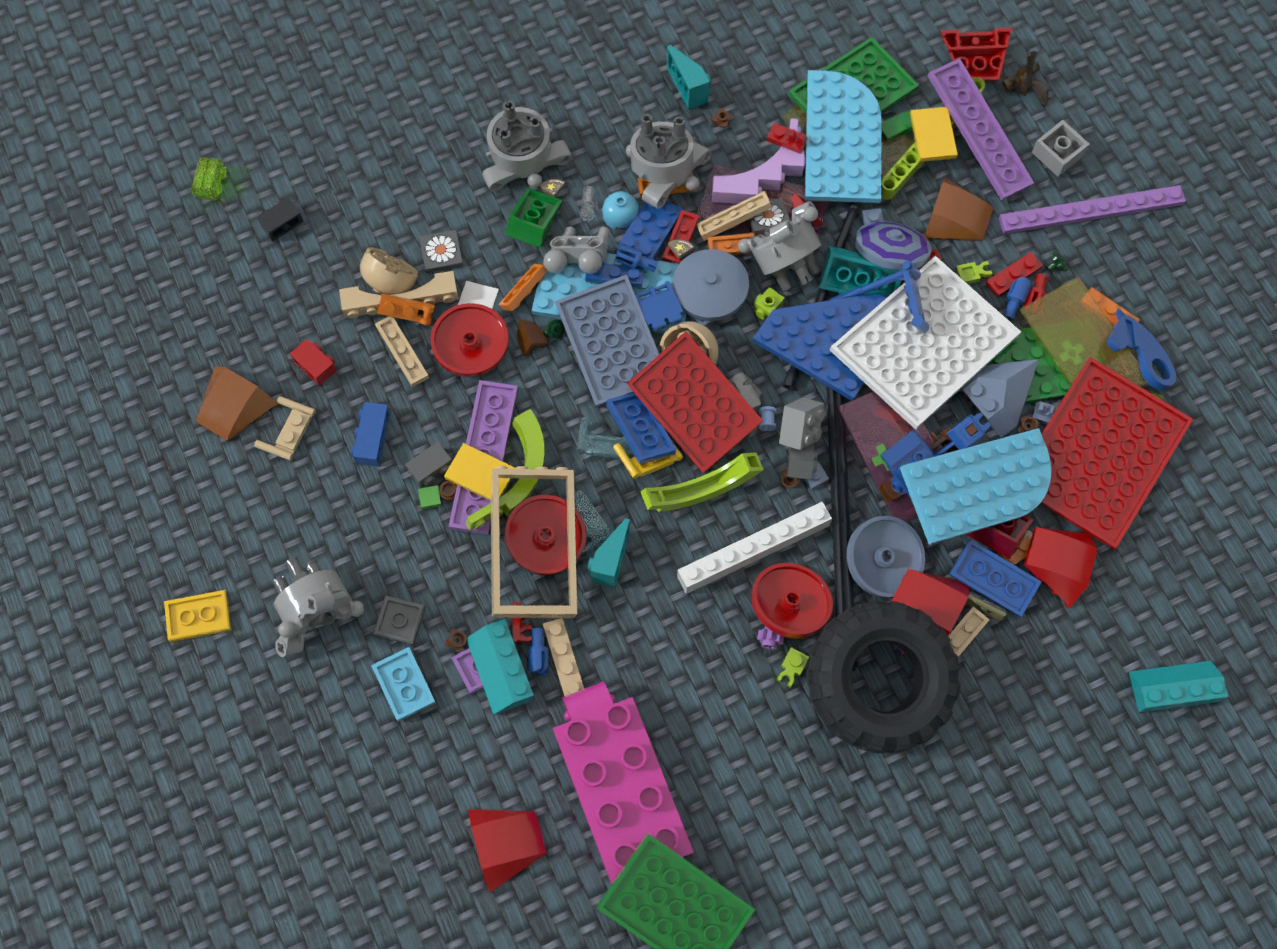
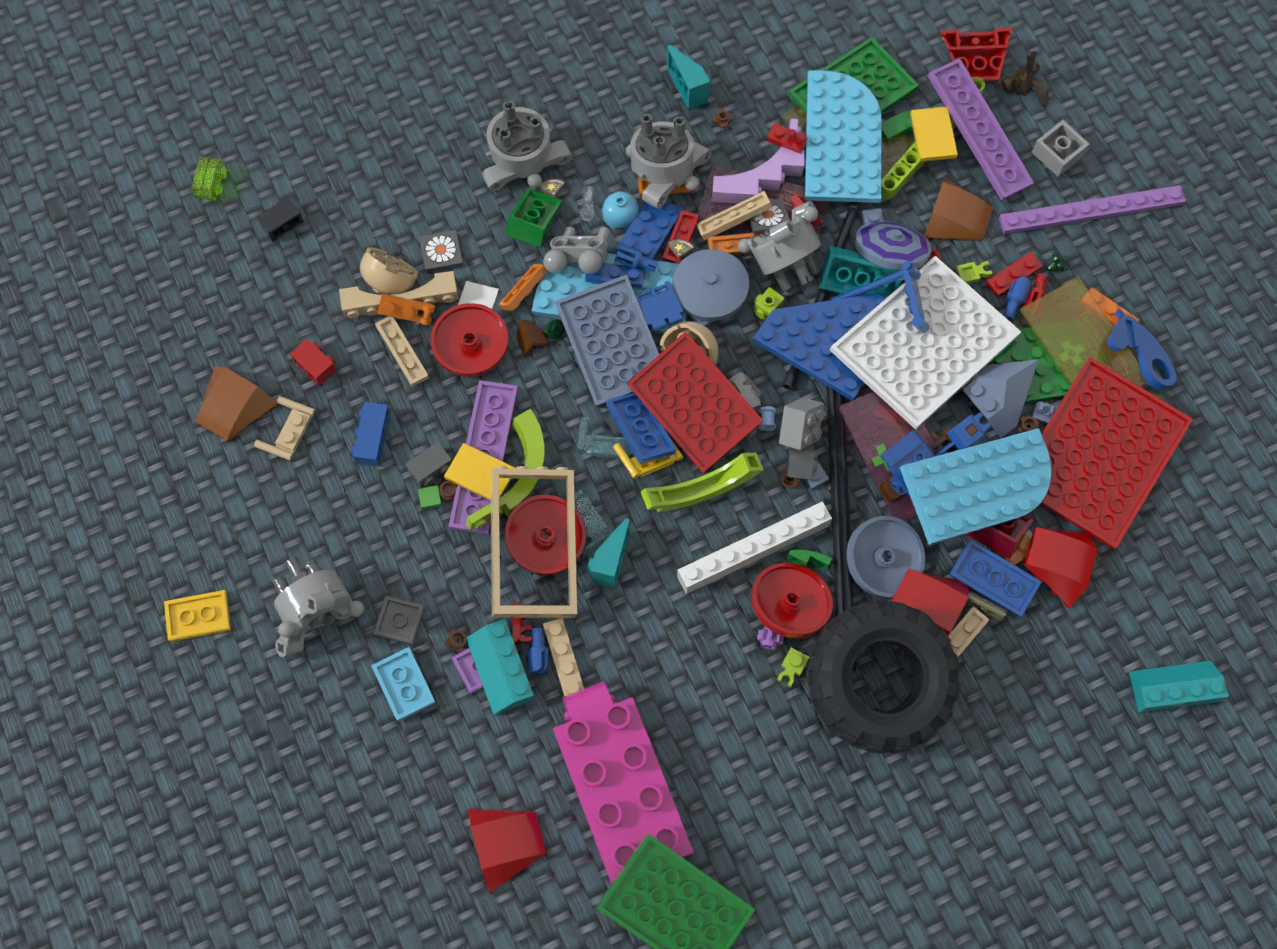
(802, 558): none -> green slope

